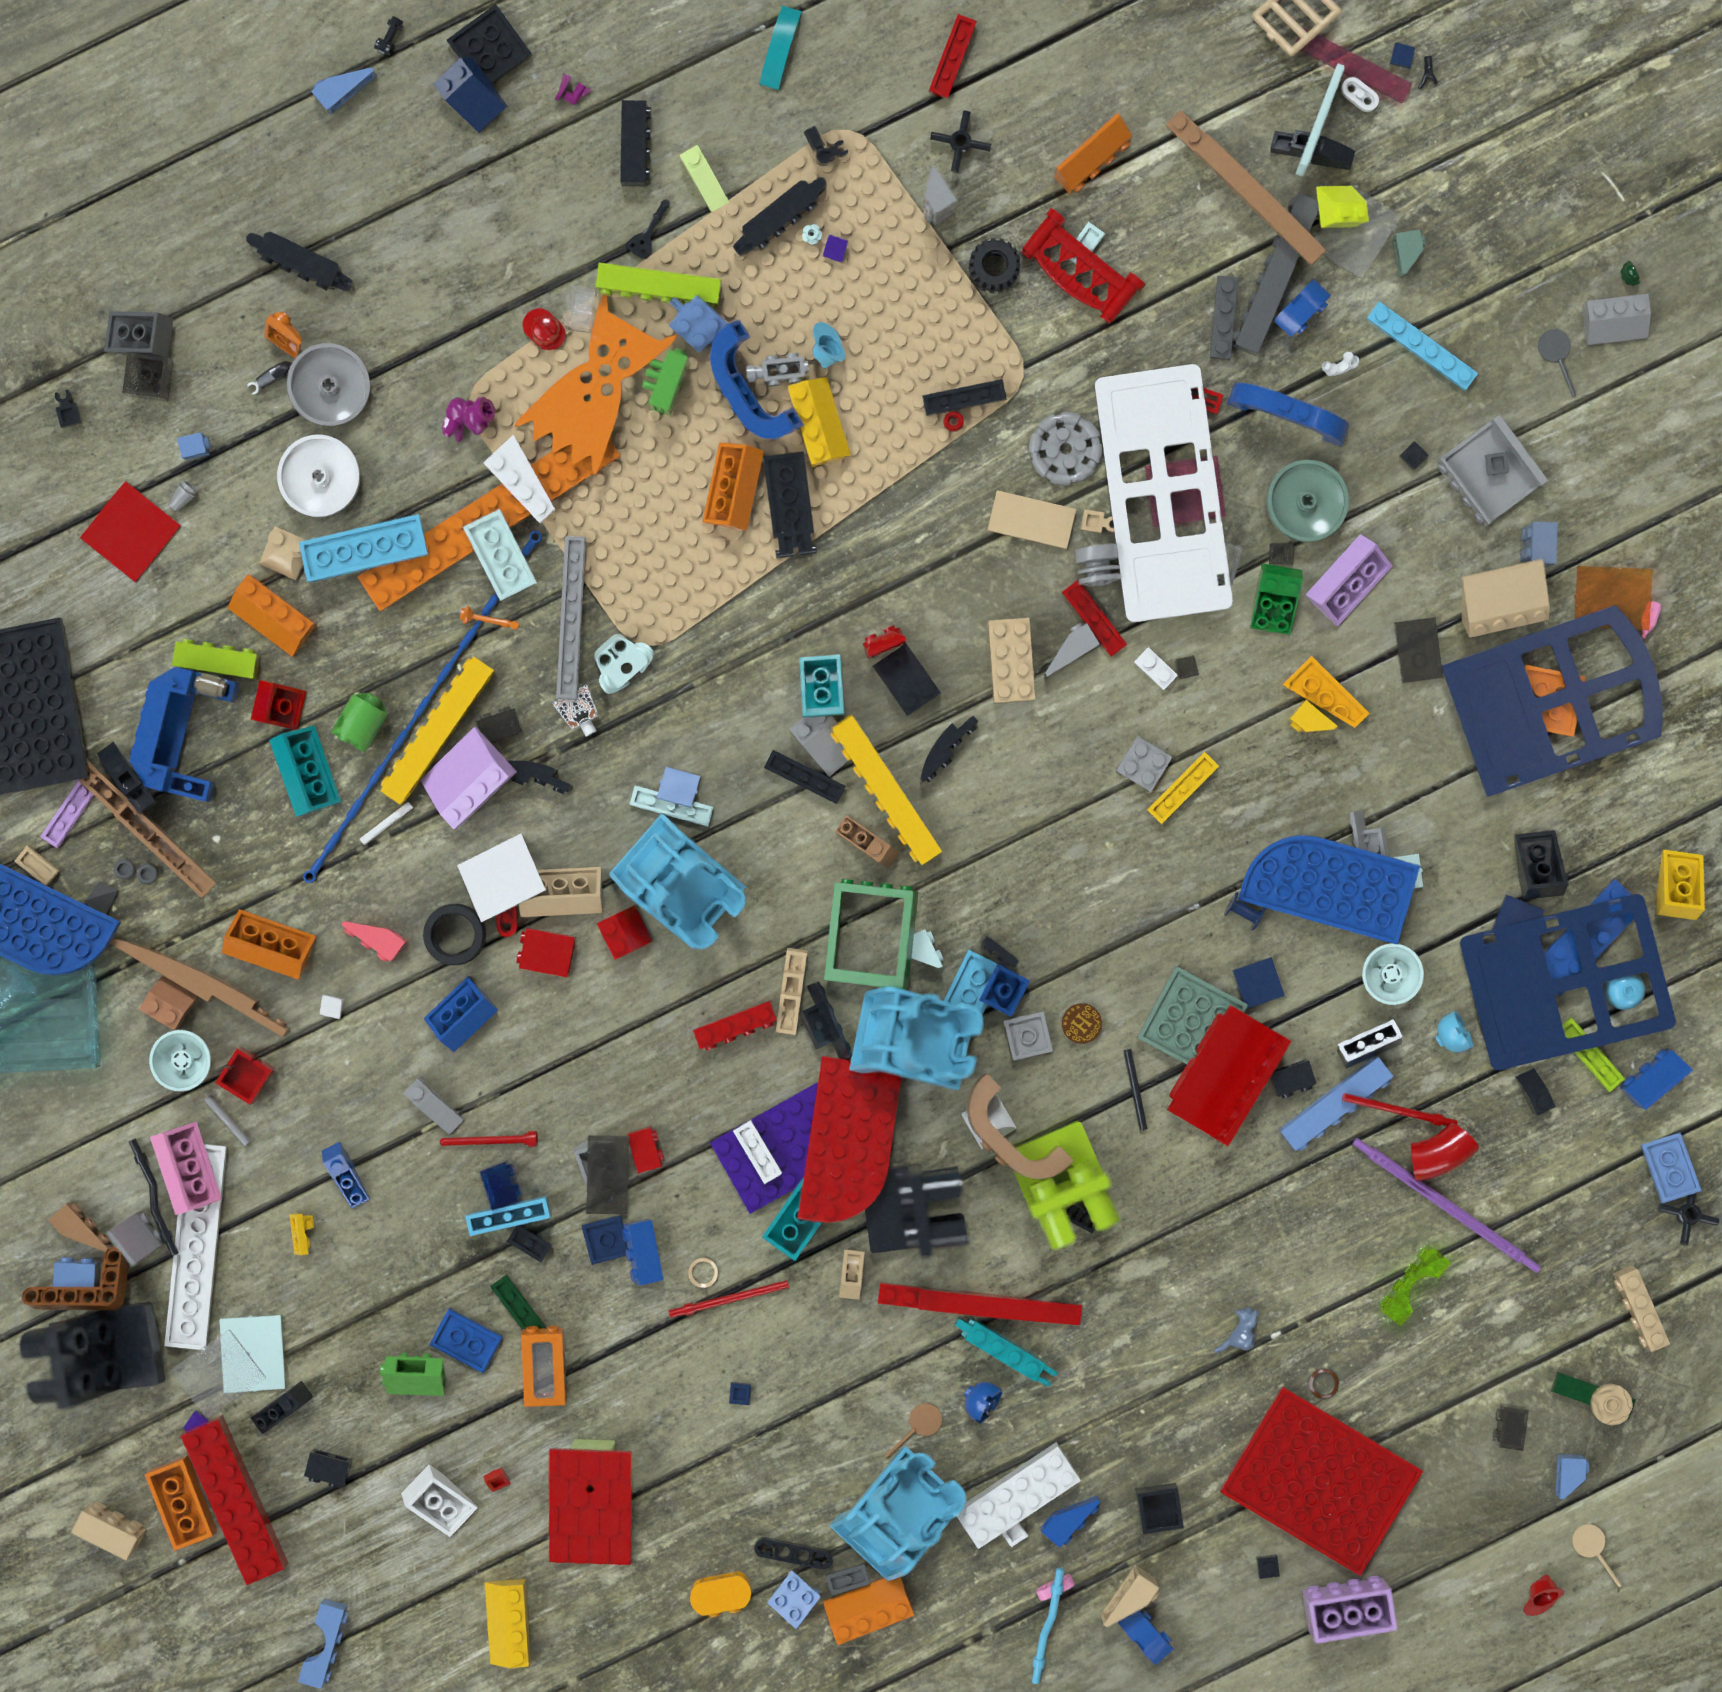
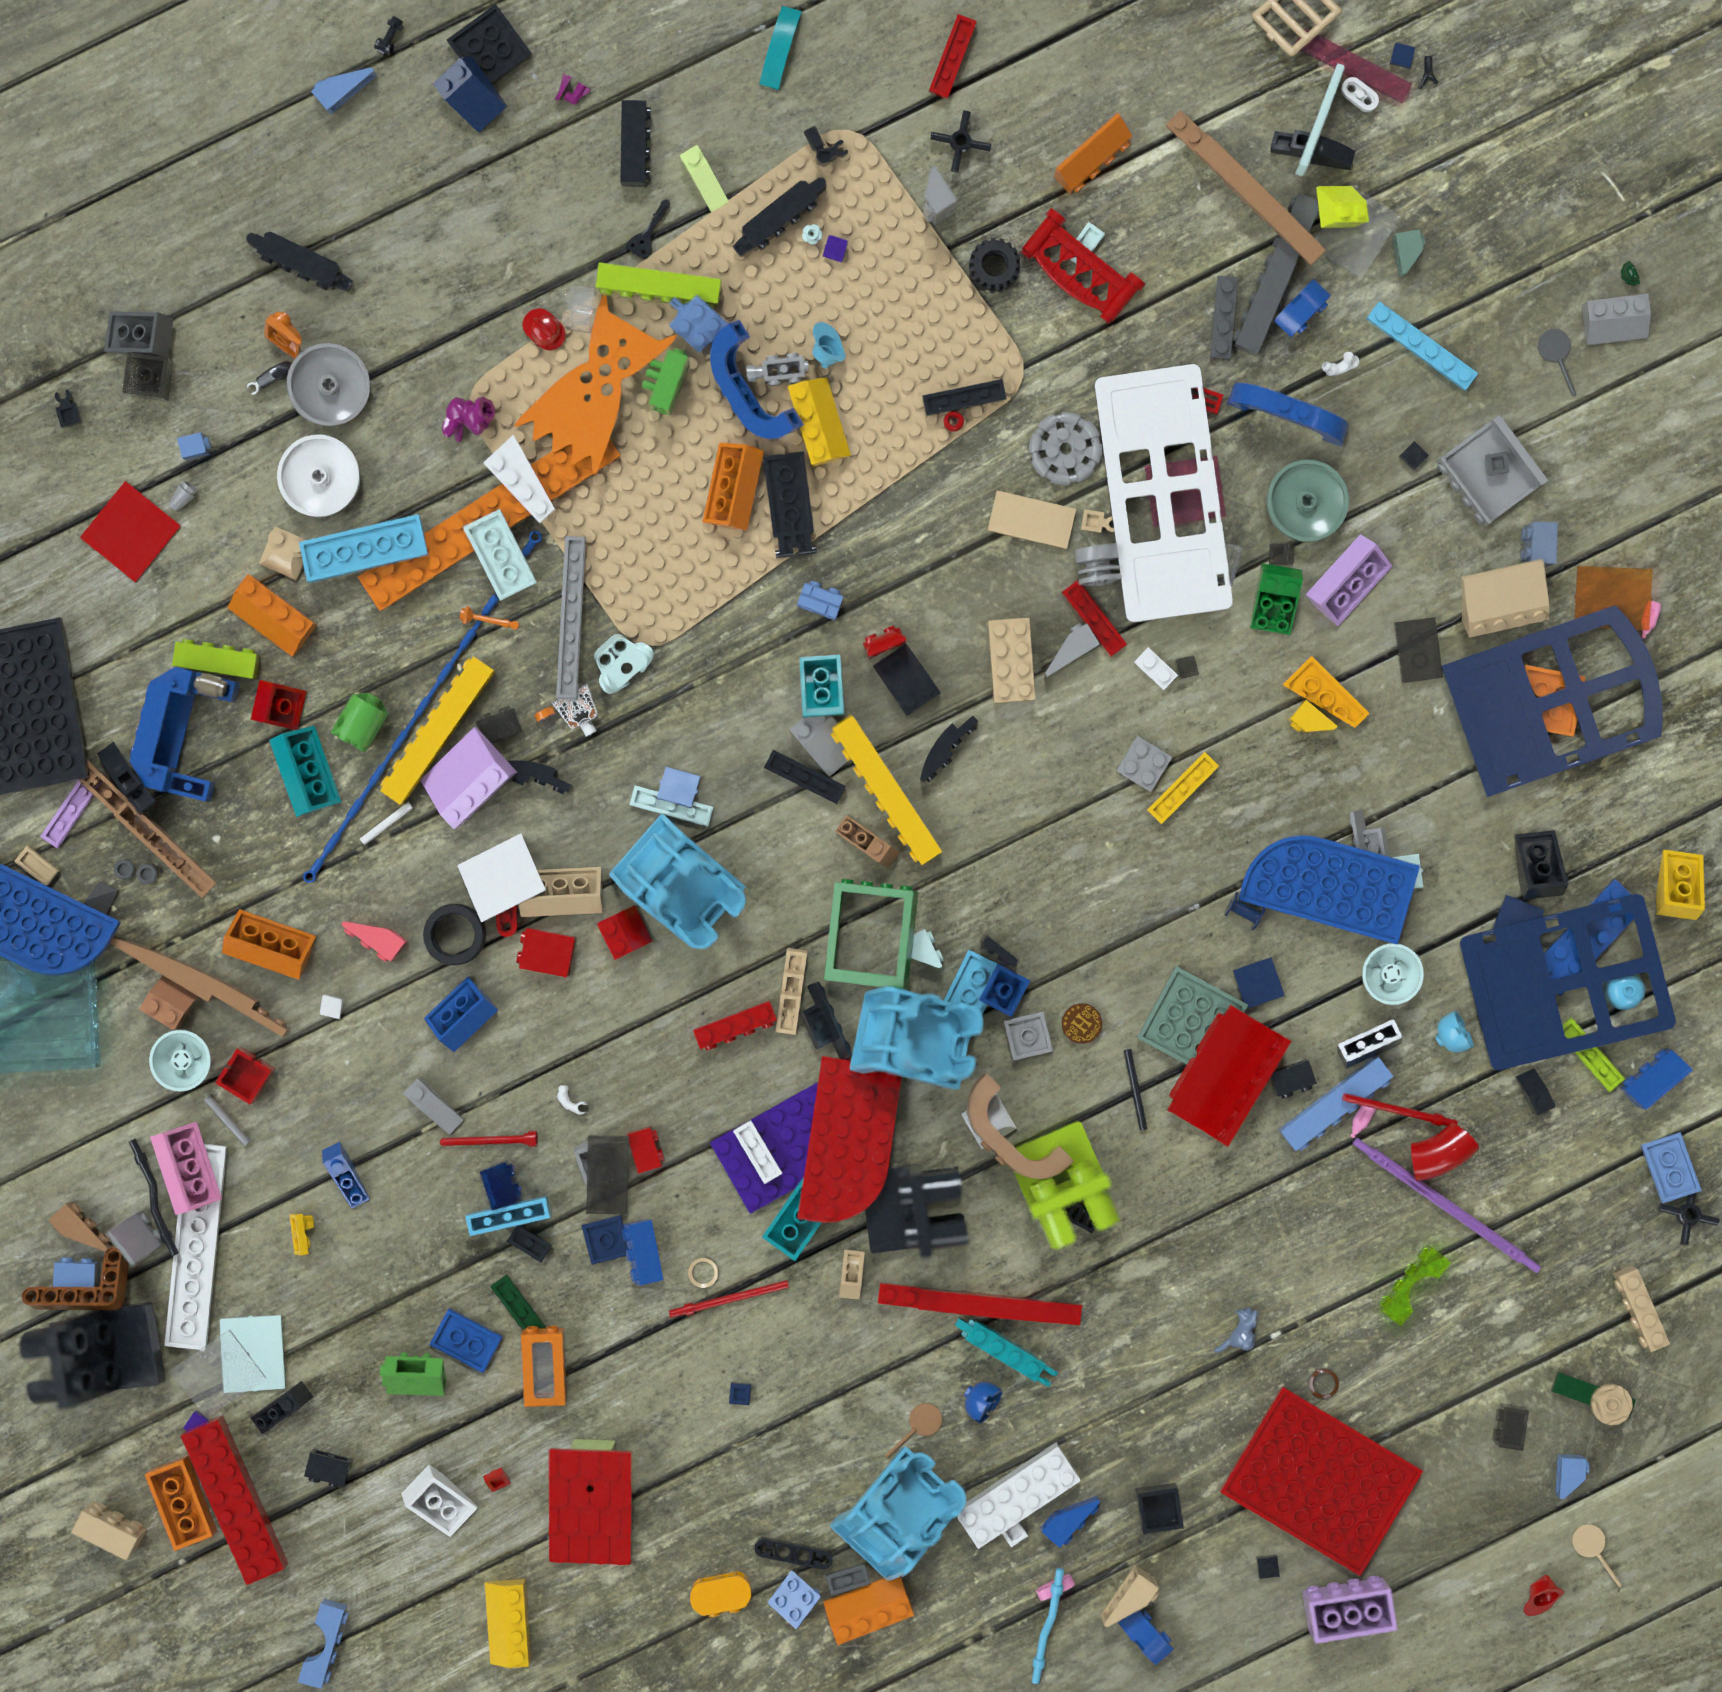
(544, 714): none -> orange tile
(564, 1099): none -> white piece
(820, 600): none -> medium blue brick
(1362, 1119): none -> bright pink piece

